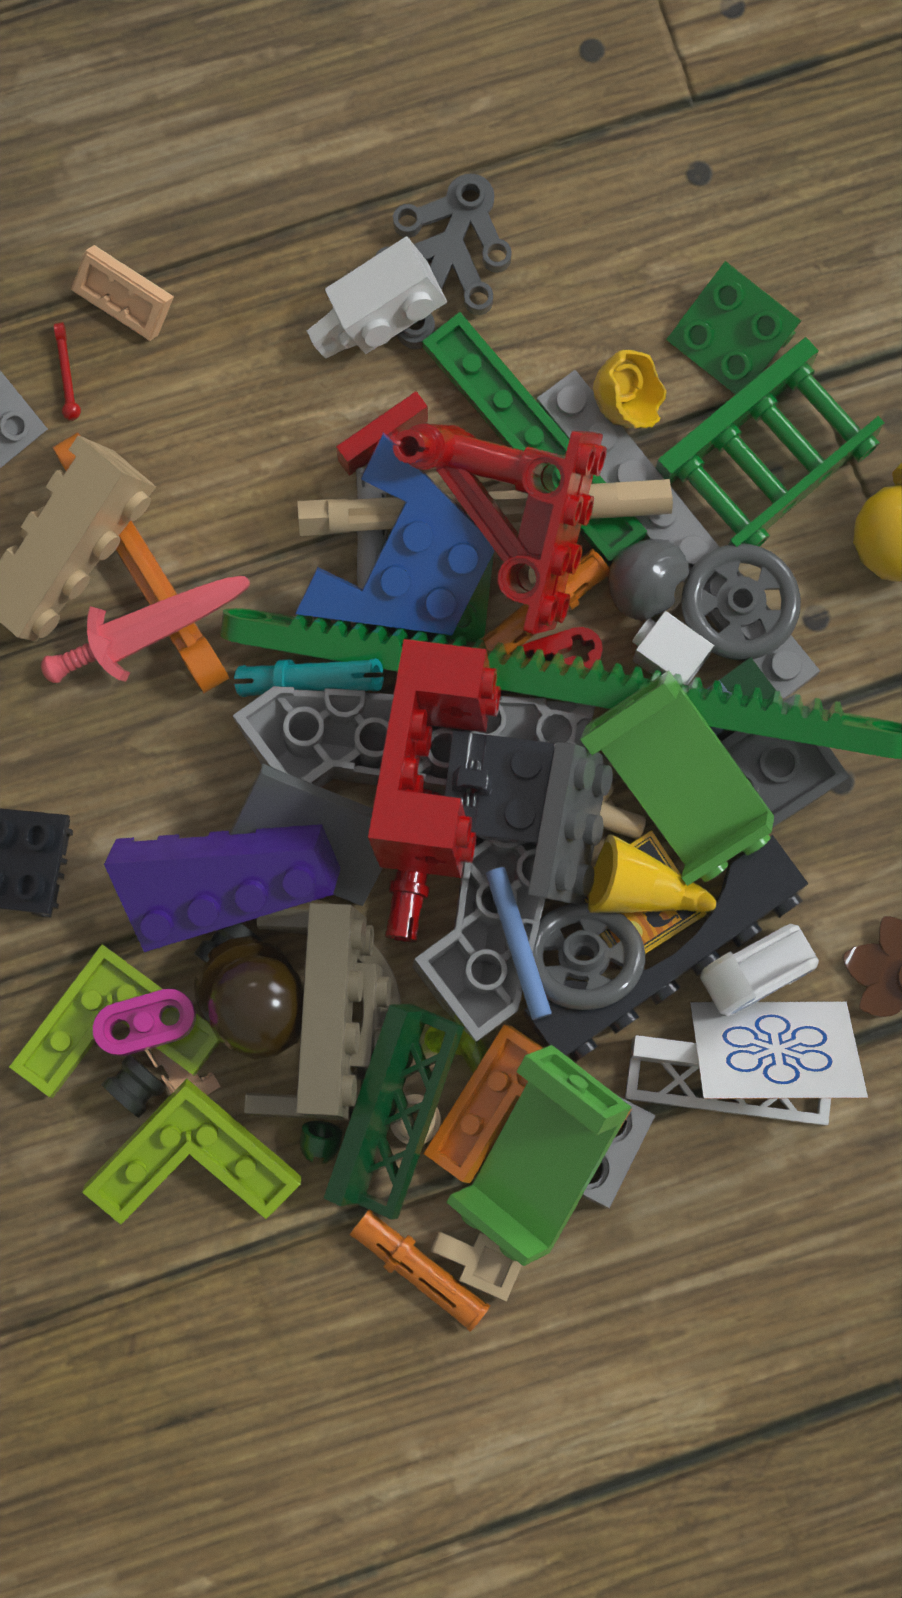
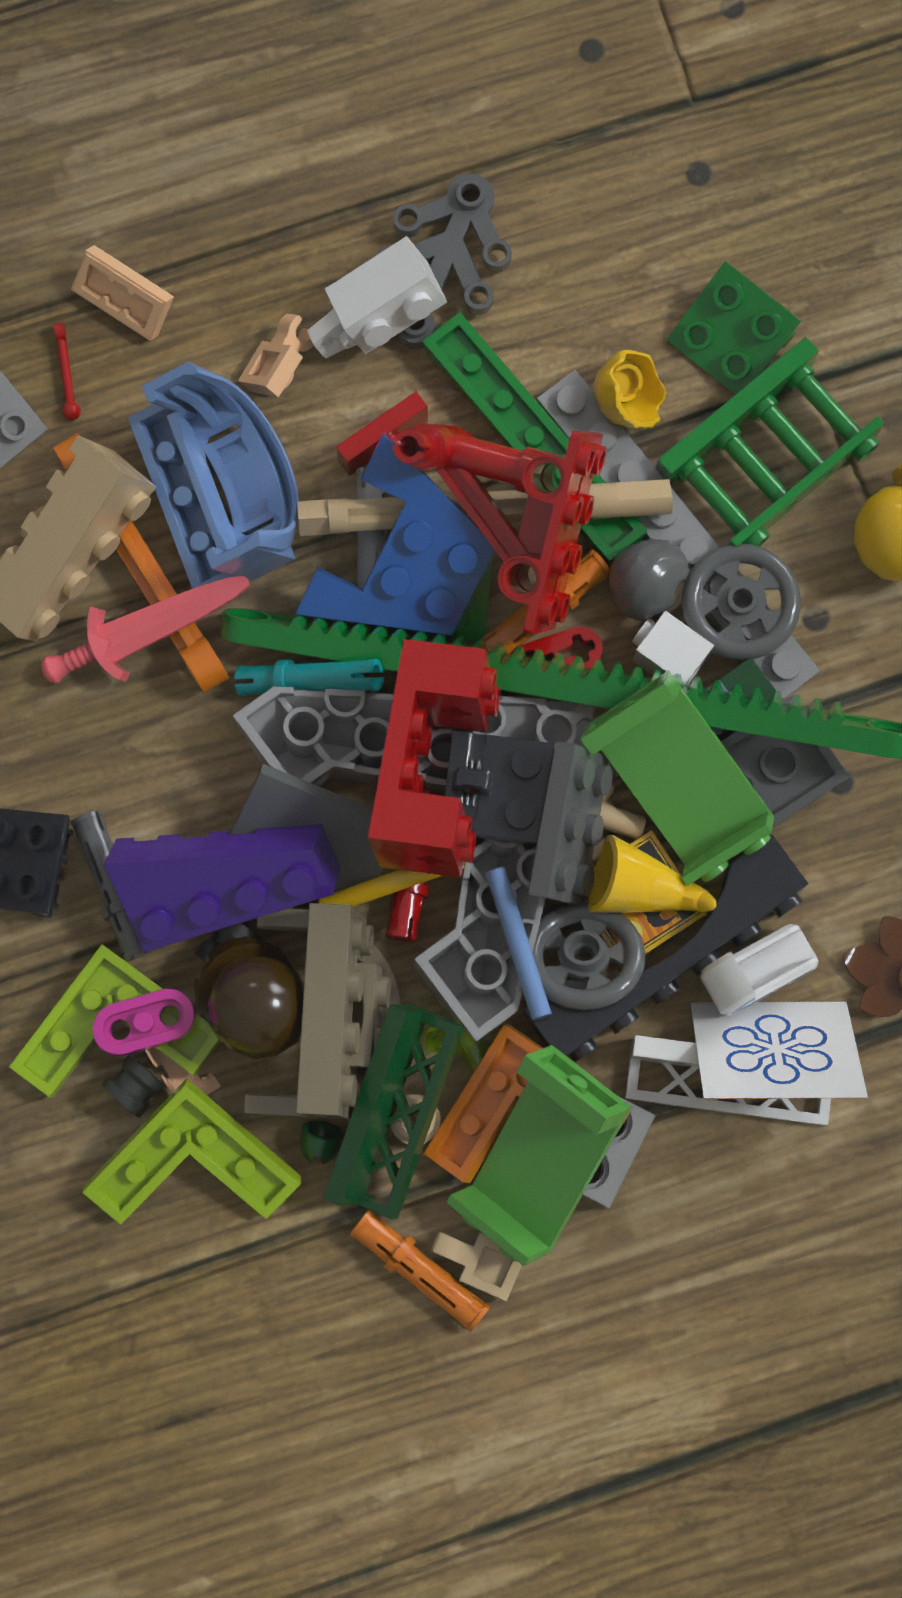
(96, 845): none -> dark grey pin
(250, 465): none -> medium blue piece
(275, 361): none -> light nougat plate
(377, 887): none -> yellow bar

